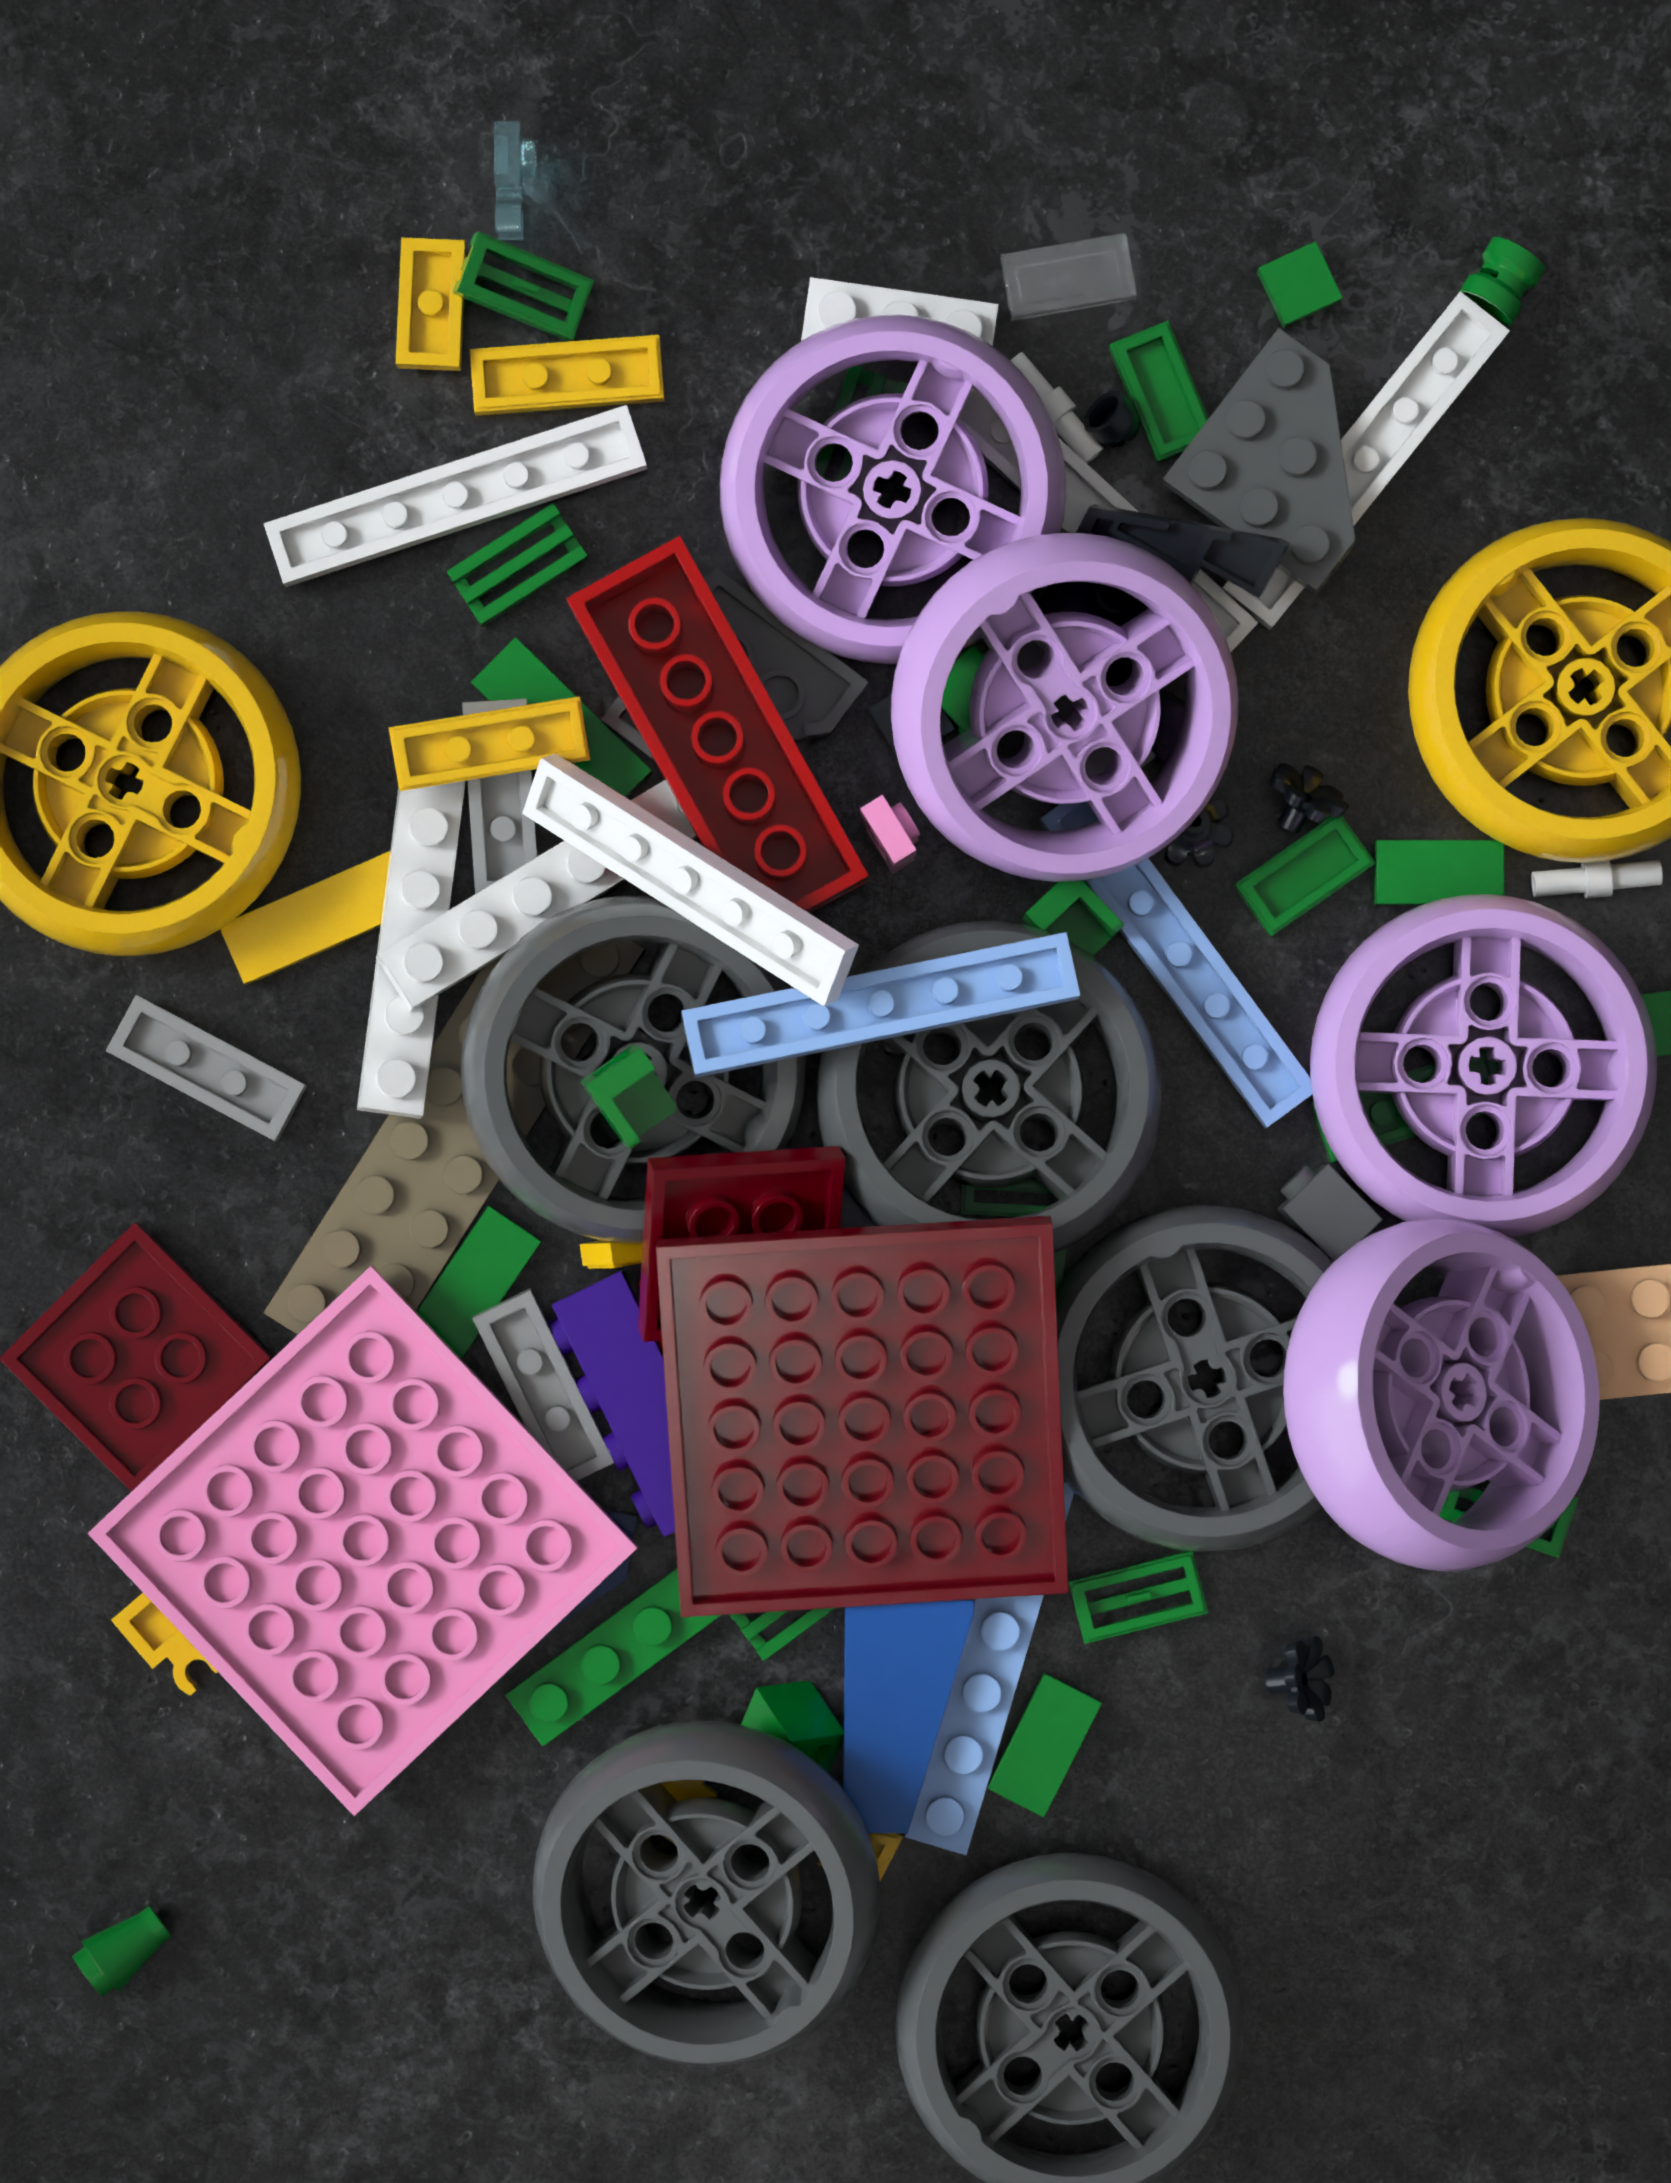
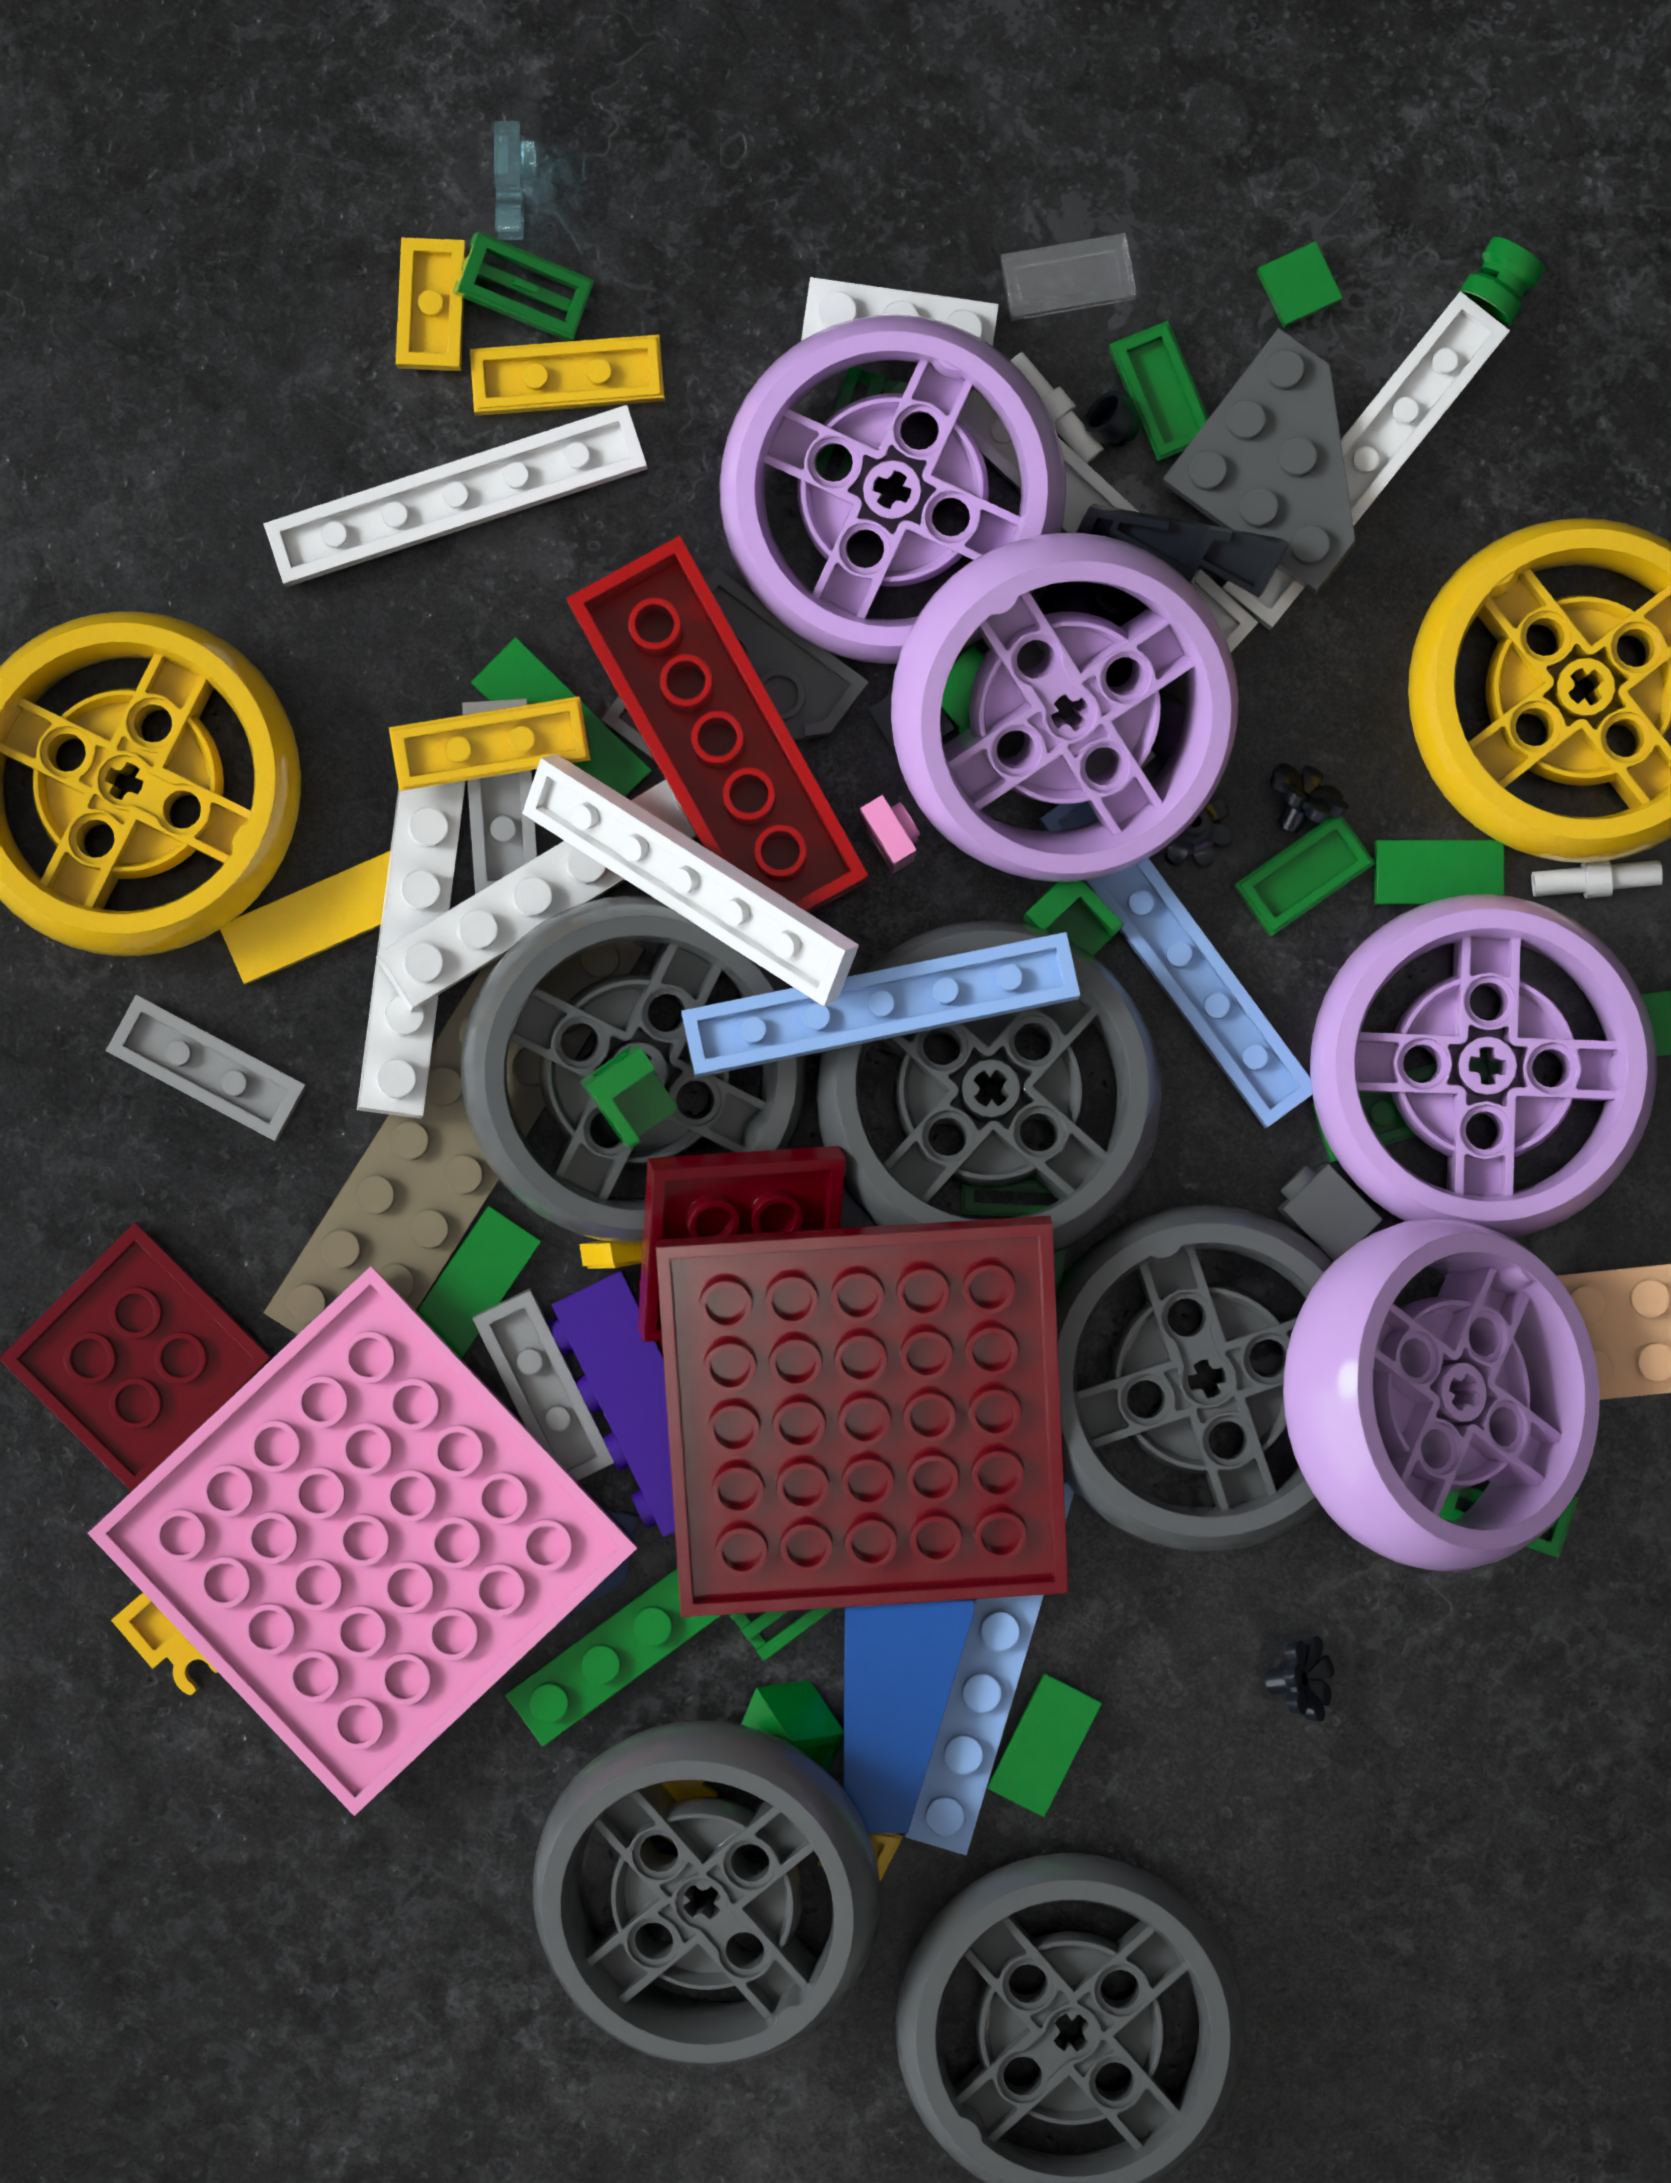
(120, 1951): green cone -> none
(502, 545): green tile -> none
(1189, 1583): green tile -> none

